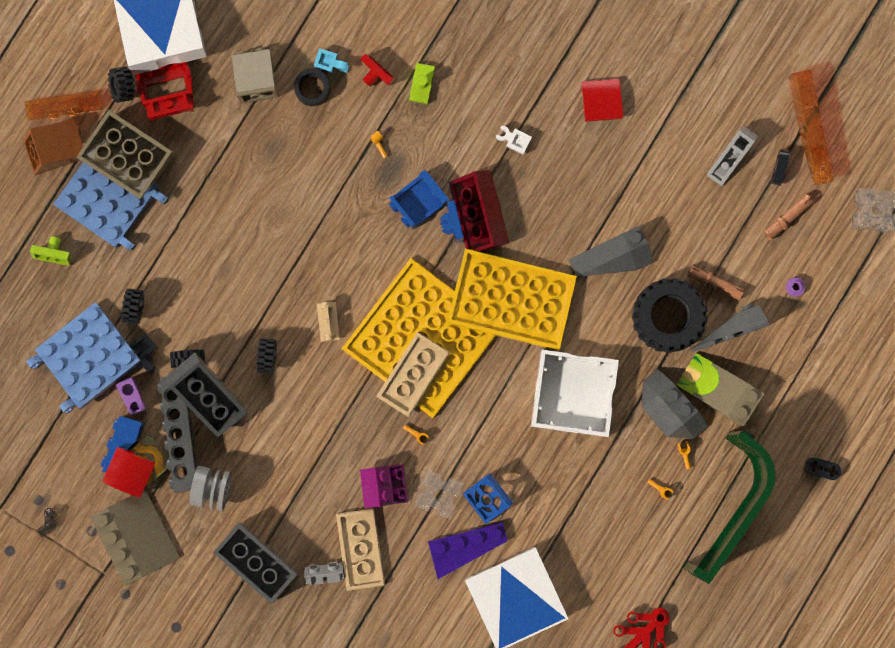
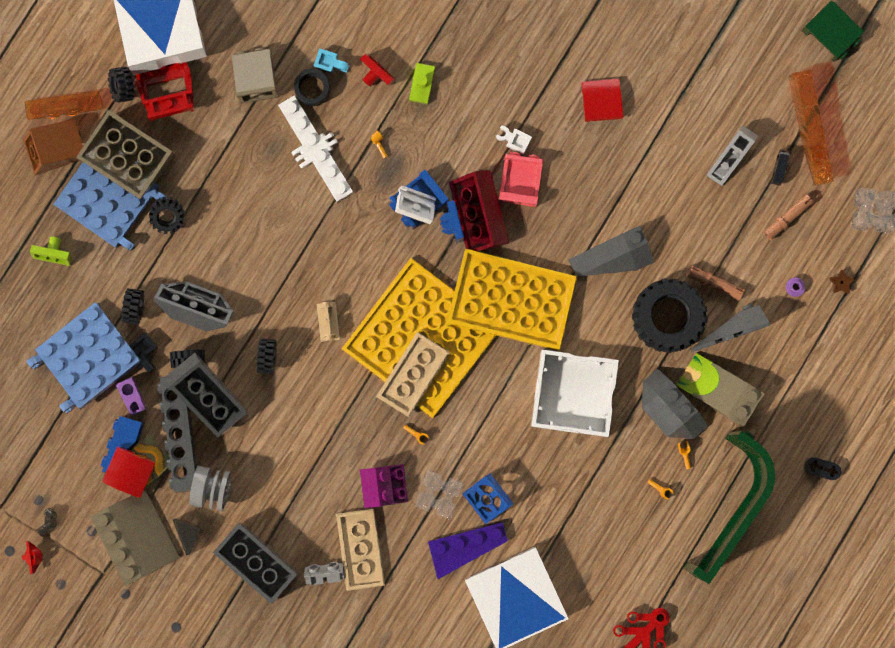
(32, 556): none -> red piece
(162, 225): none -> black tyre
(188, 534): none -> clear smoke slope
(194, 305): none -> dark grey wedge
(315, 149): none -> white hinge
(415, 204): none -> white plate
(521, 179): none -> coral panel
(834, 30): none -> dark green panel
(841, 287): none -> reddish brown plate

